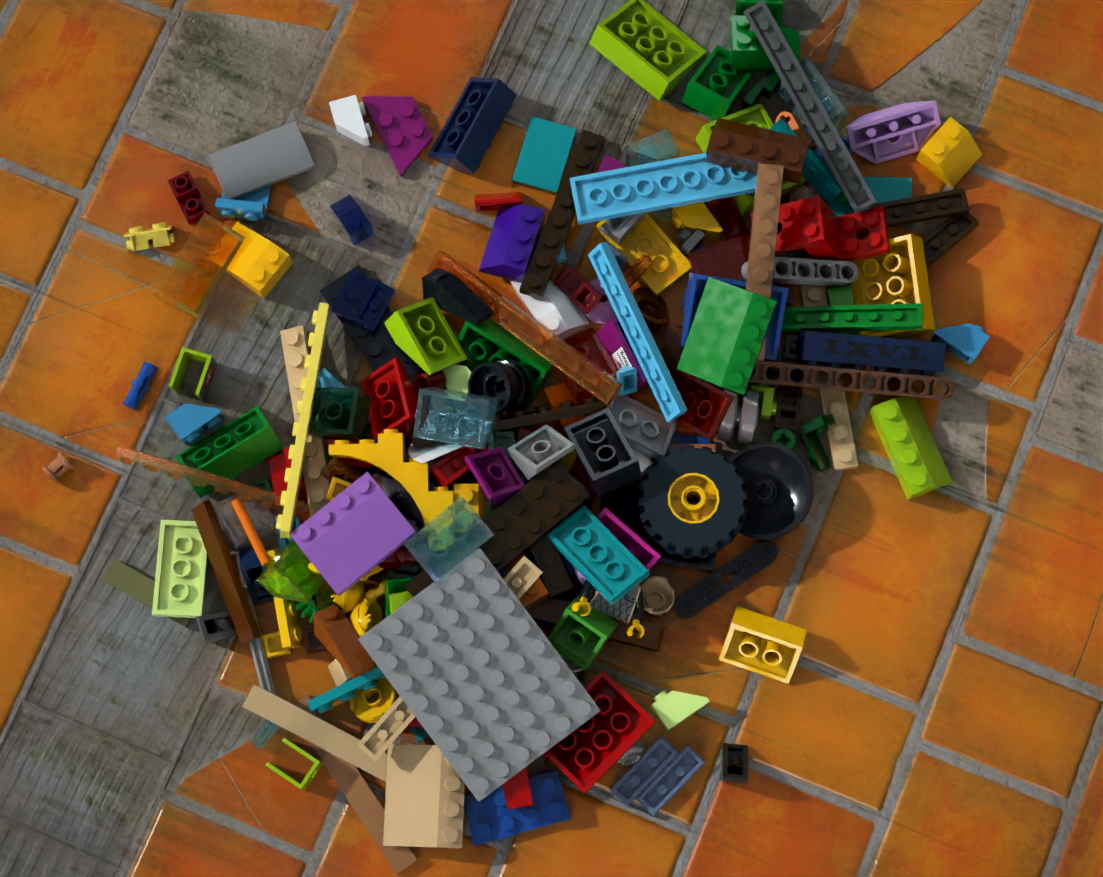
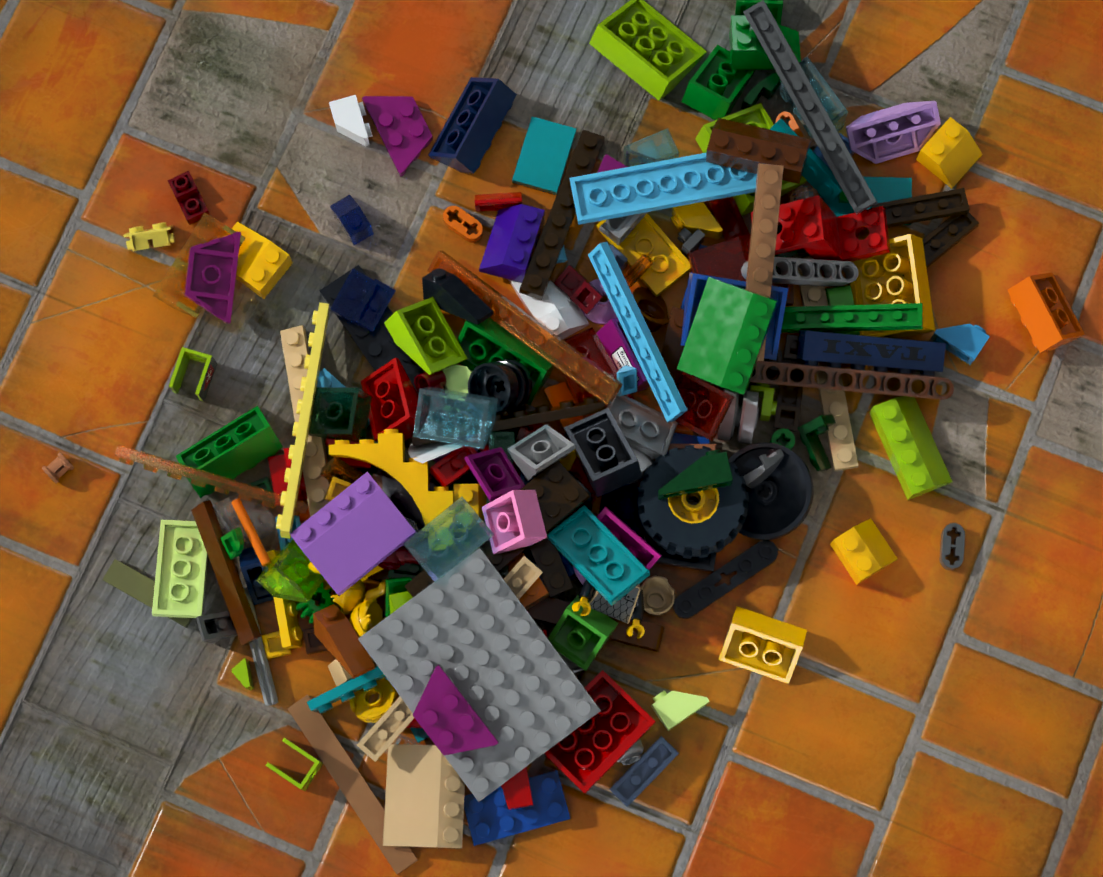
(140, 385): blue pin -> none
(193, 420): dark azure slope -> none
(213, 275): none -> magenta wing
(233, 542): none -> green tile
(243, 673): none -> lime slope
(250, 206): dark azure bracket -> none
(261, 161): light grey slope -> none
(266, 732): clear light blue axle -> none
(313, 730): tan tile -> none
(324, 594): tile -> none
(450, 717): none -> magenta wing
(466, 219): none -> orange beam
(514, 521): none -> bright pink slope
(670, 780): sand blue tile -> none
(704, 474): none -> dark green slope
(734, 763): black slope -> none
(762, 472): none -> flat silver slope
(863, 551): none -> yellow slope
(946, 546): none -> dark grey beam
(1045, 312): none -> orange slope

